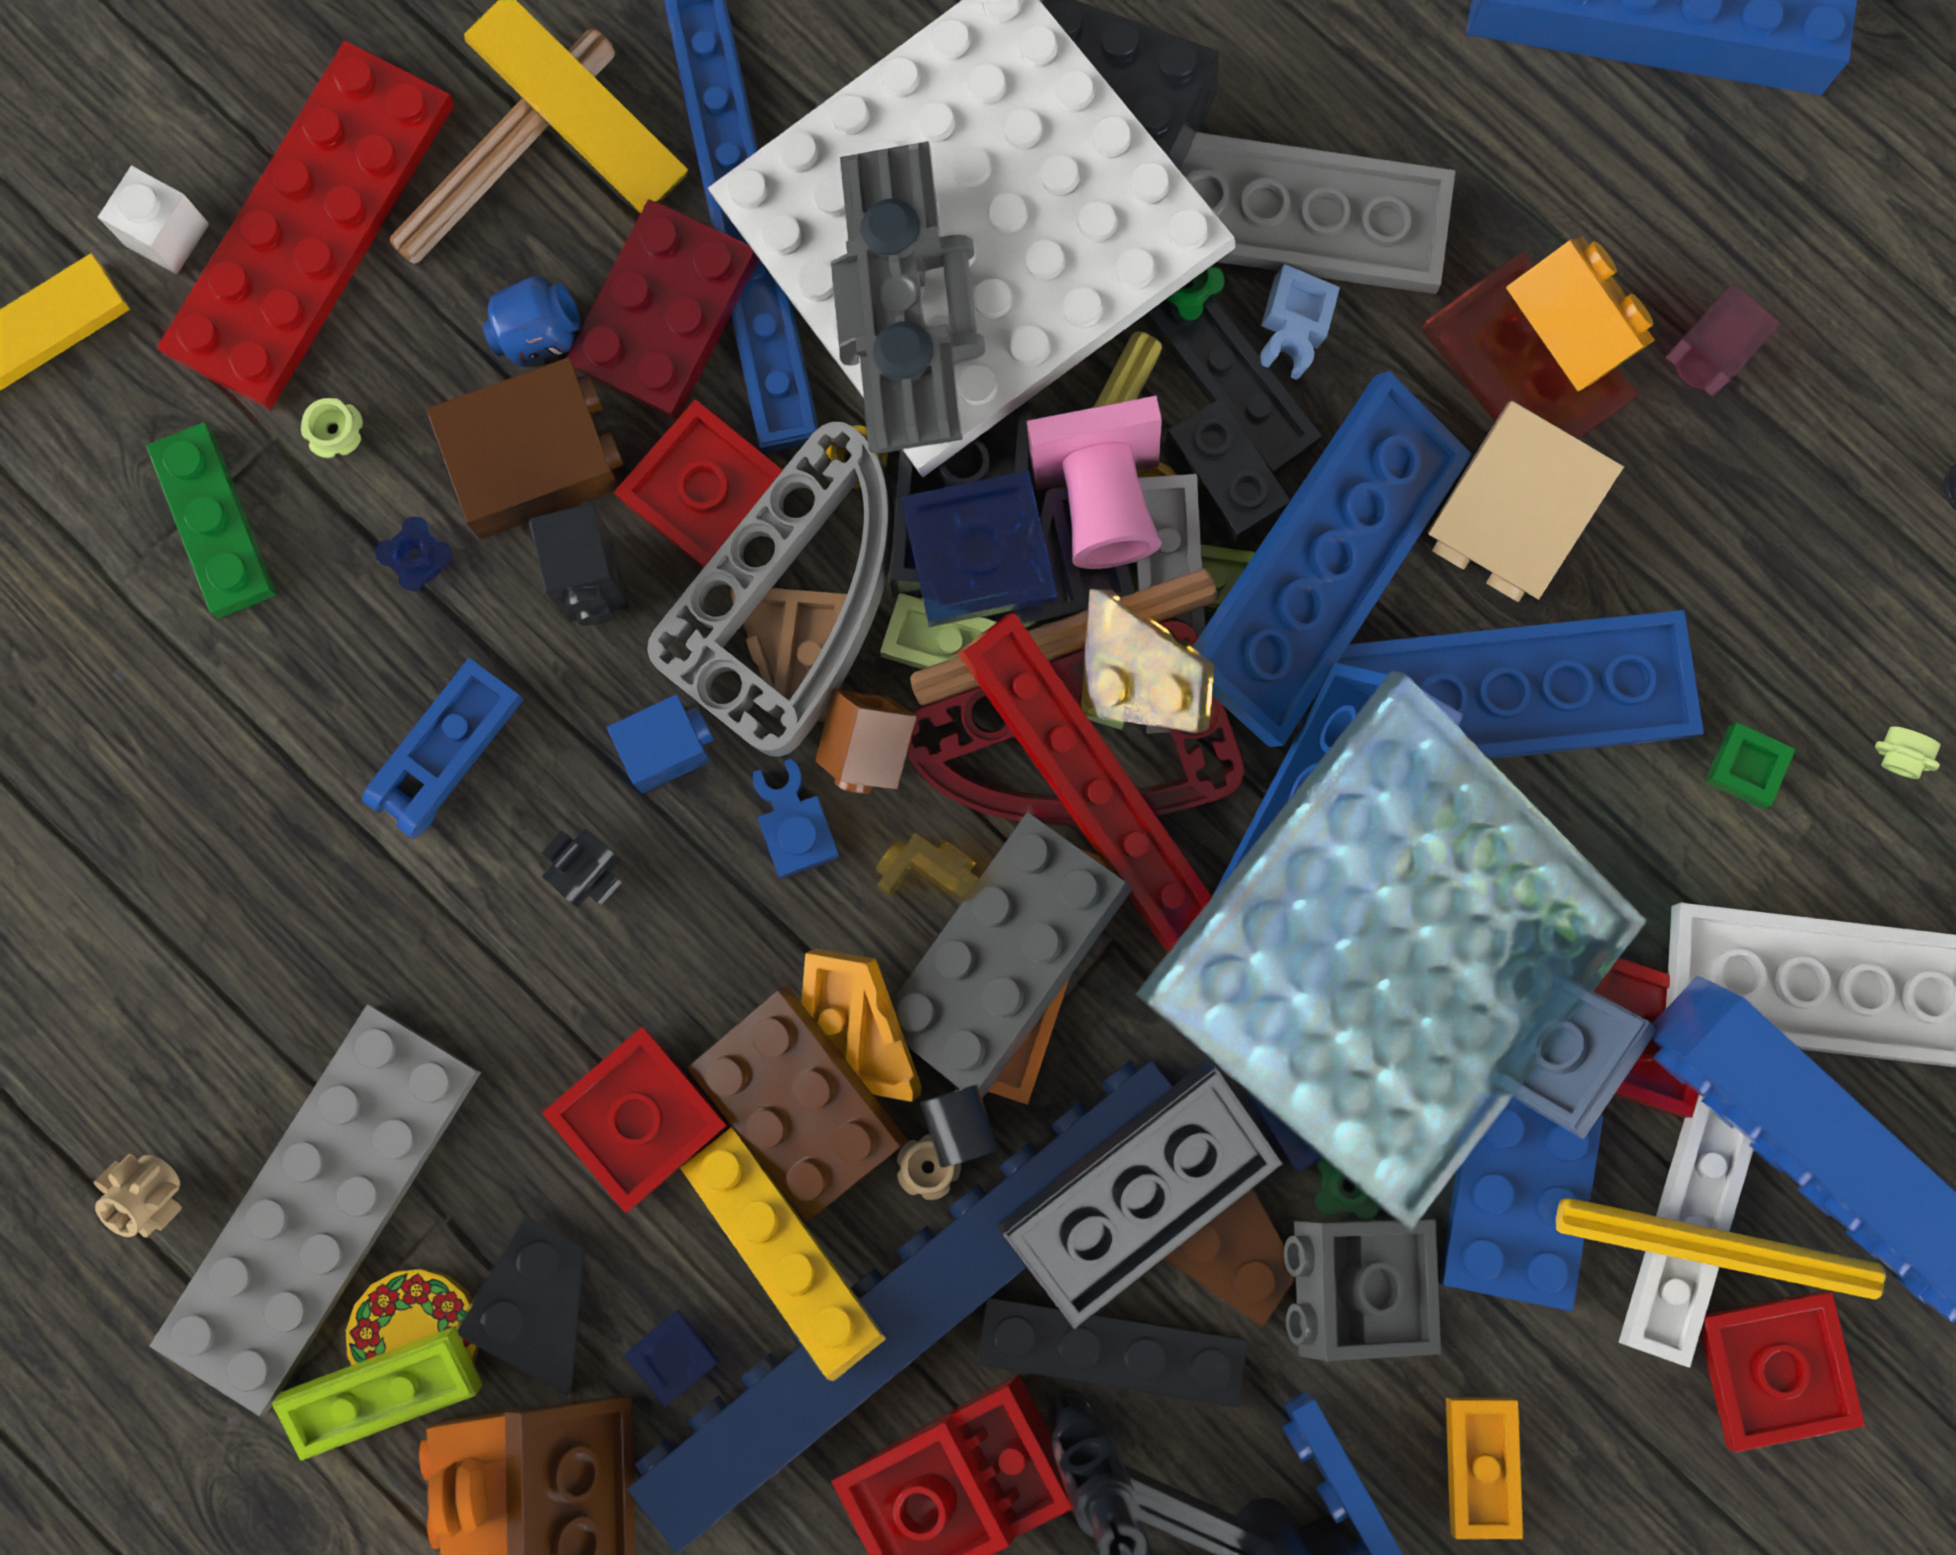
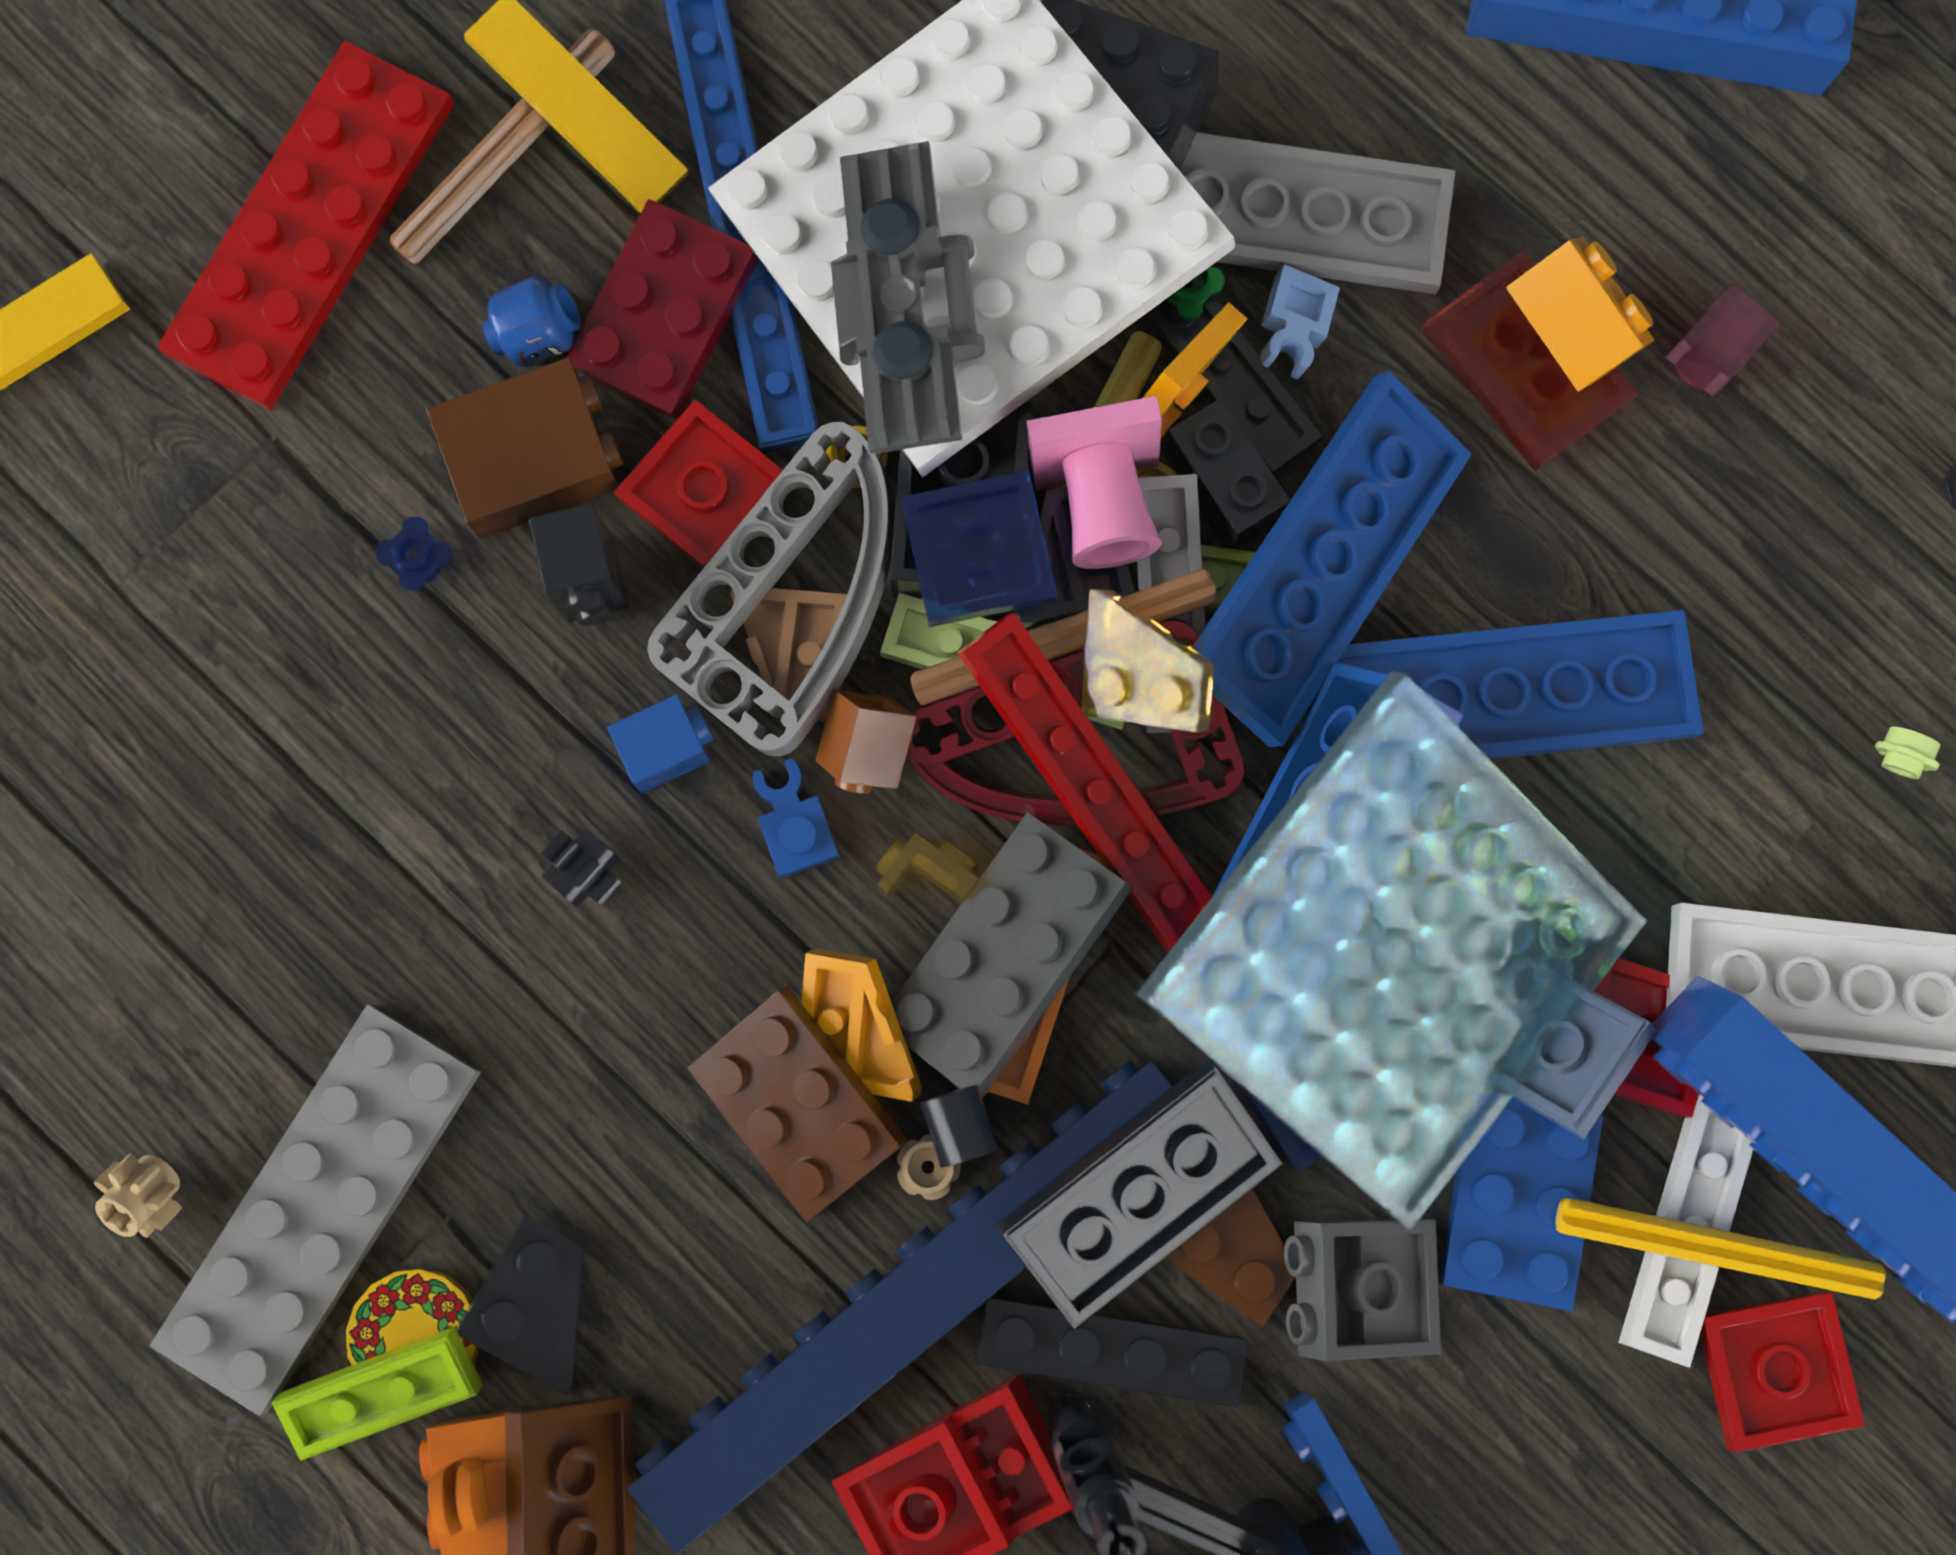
(153, 220): white brick -> none
(211, 520): green plate -> none
(323, 414): yellowish green plate -> none
(442, 747): blue plate -> none
(635, 1119): red plate -> none
(671, 1357): clear blue plate -> none
(783, 1255): yellow plate -> none
(1184, 376): none -> light orange wing
(1334, 1198): dark green plate -> none
(1484, 1468): light orange plate -> none
(1522, 502): tan brick -> none
(1750, 765): green plate -> none

